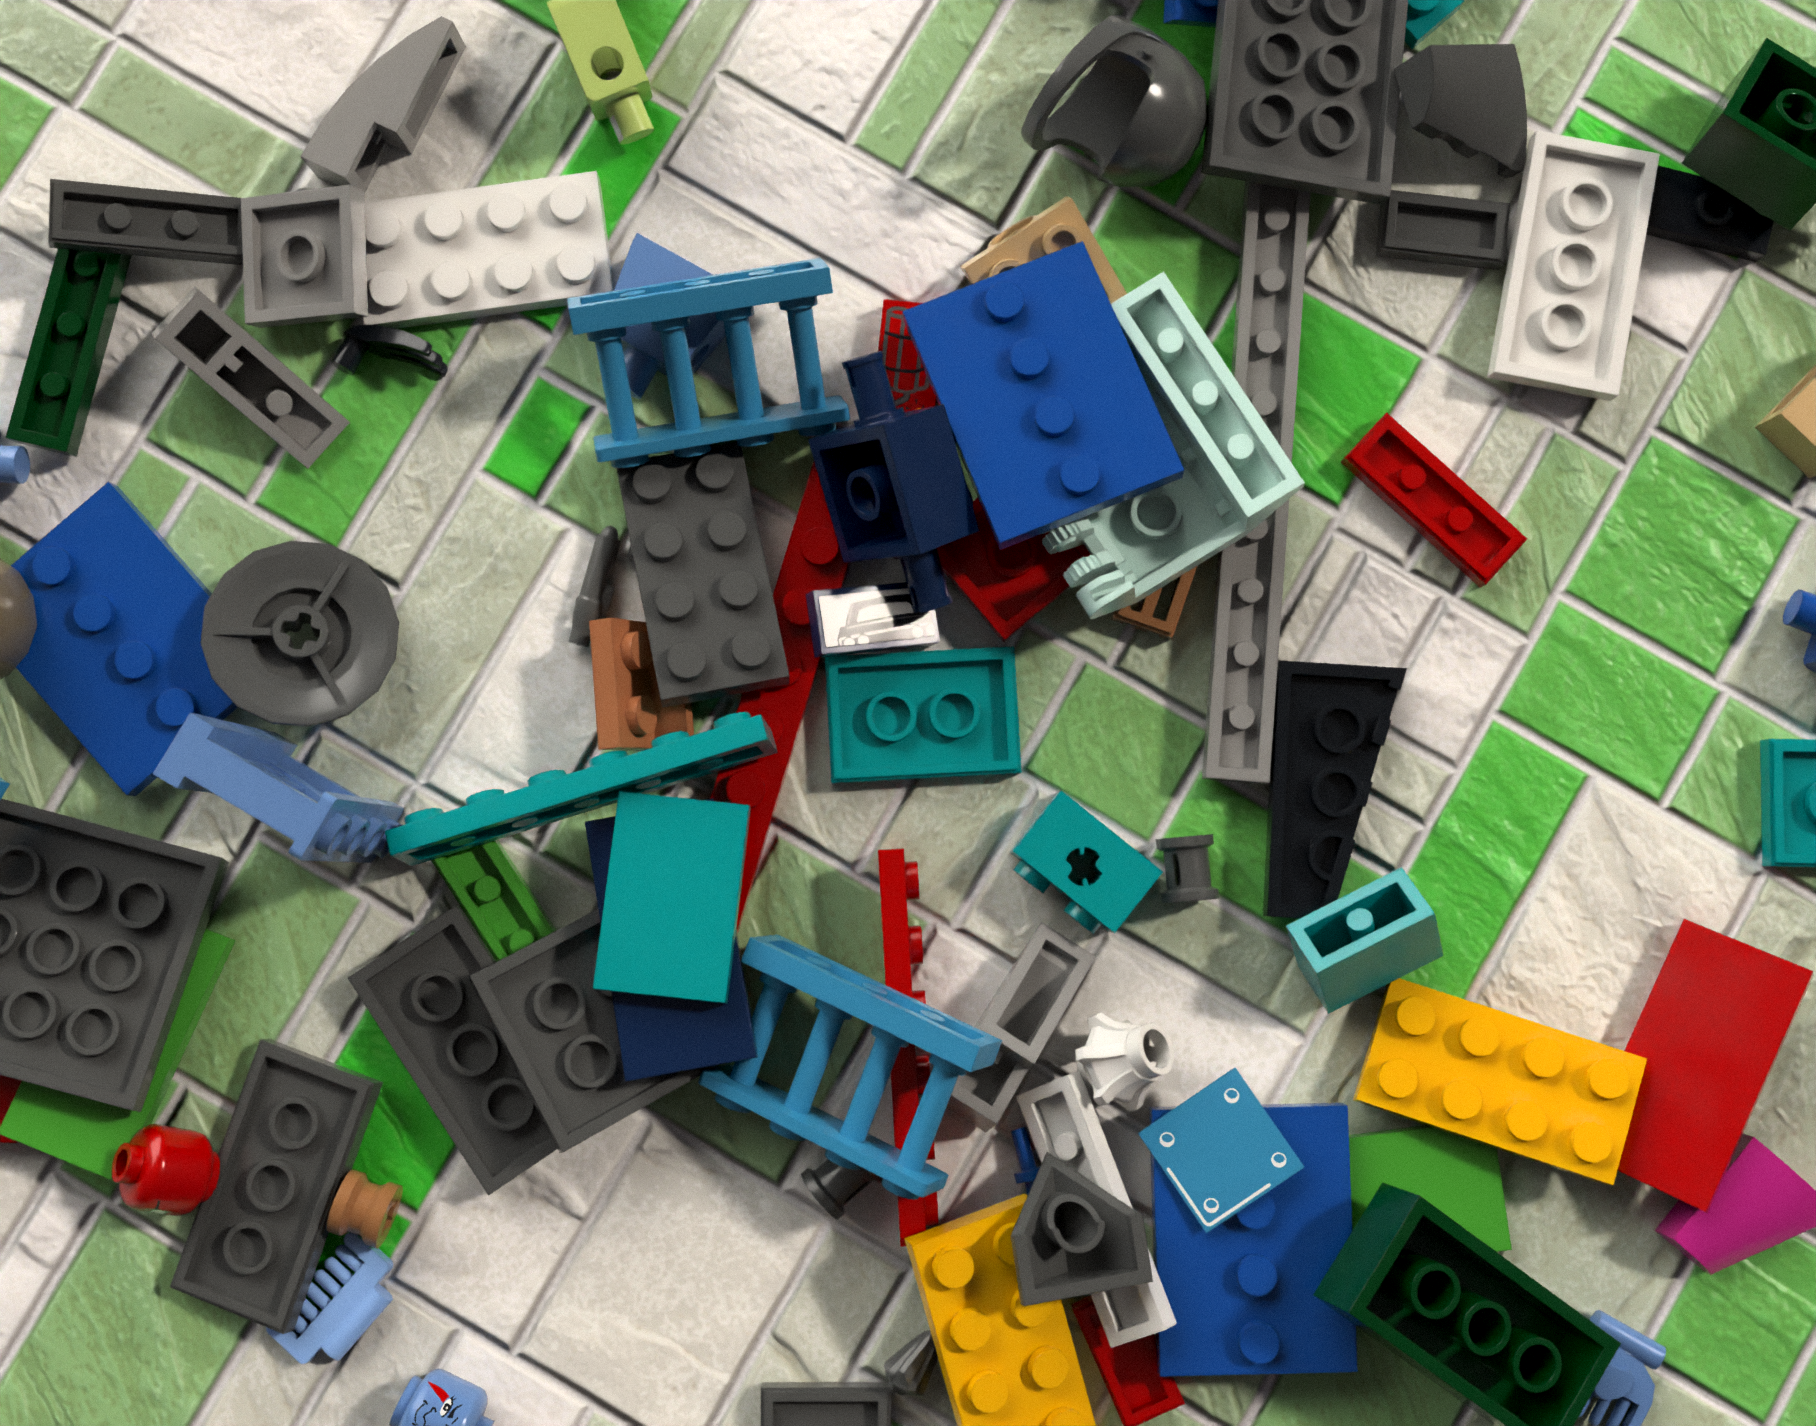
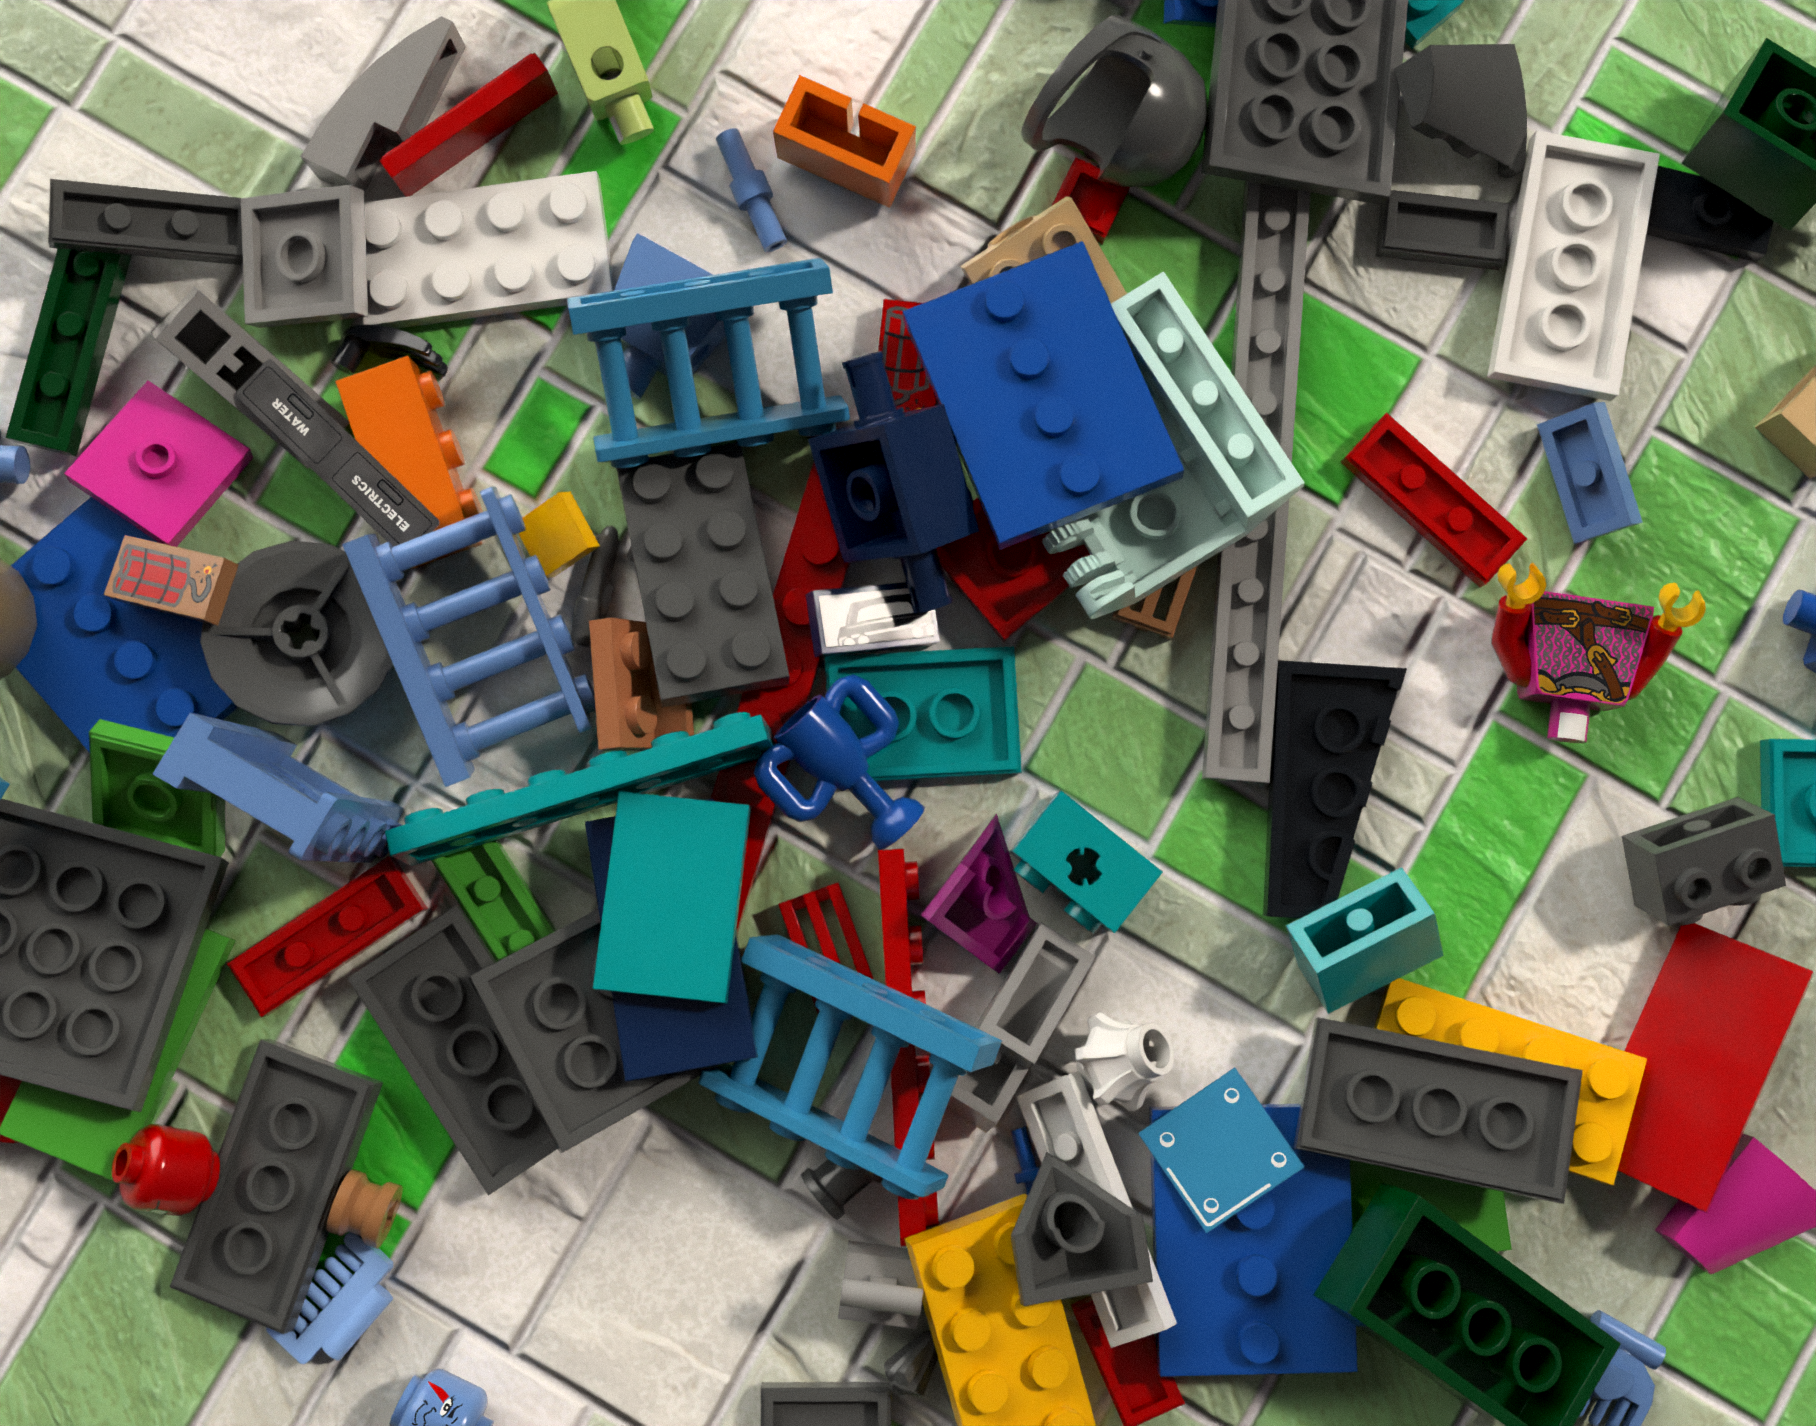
(140, 803): none -> bright green tile
(159, 465): none -> dark pink plate
(171, 580): none -> tile
(327, 936): none -> red tile
(335, 455): none -> flat silver sticker
(399, 426): none -> orange brick
(430, 685): none -> medium blue fence
(469, 125): none -> red tile
(558, 534): none -> yellow tile
(751, 190): none -> medium blue bar
(811, 901): none -> red tile
(818, 139): none -> orange piece
(838, 760): none -> blue piece
(880, 1286): none -> light grey brick
(983, 902): none -> magenta slope
(1094, 199): none -> red tile
(1187, 868): dark grey bush -> none
(1439, 1110): none -> dark grey tile
(1581, 648): none -> torso
(1589, 472): none -> medium blue plate
(1704, 861): none -> dark grey brick

